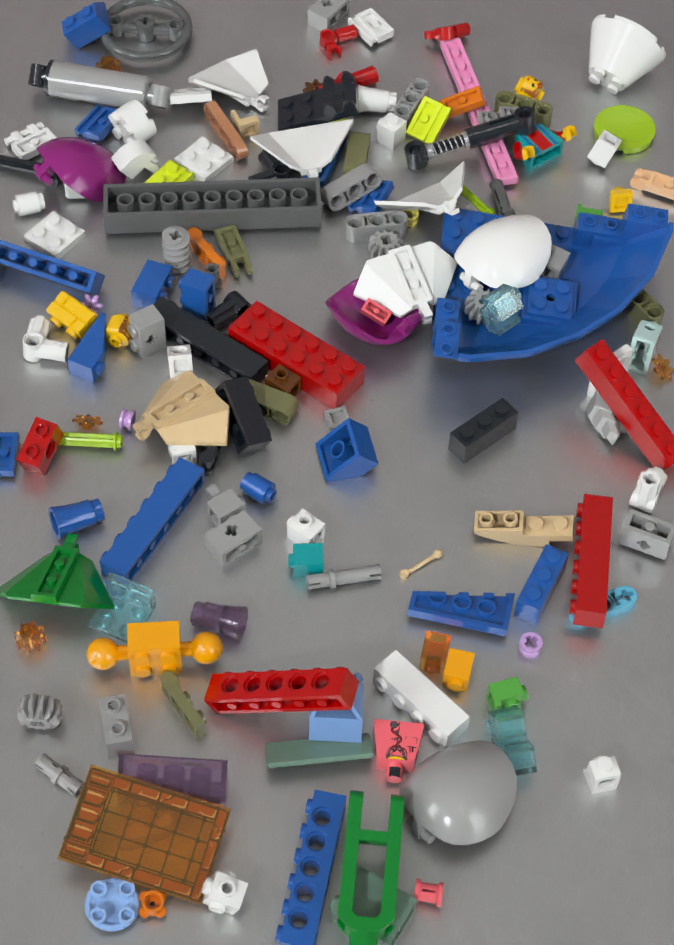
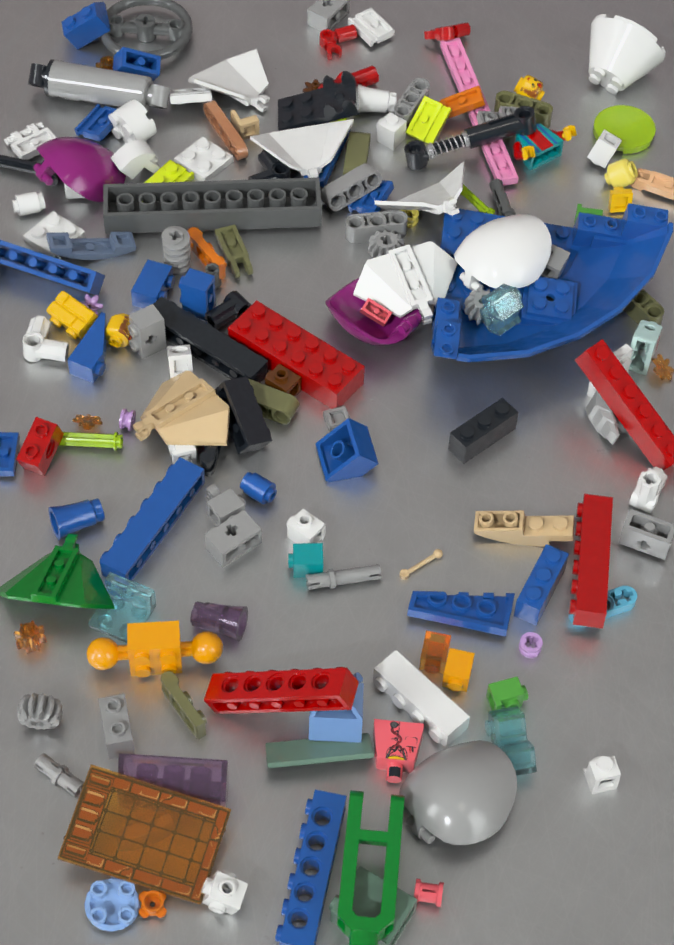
(91, 248): none -> sand blue slope
(137, 62): none -> blue brick
(621, 173): none -> light yellow head

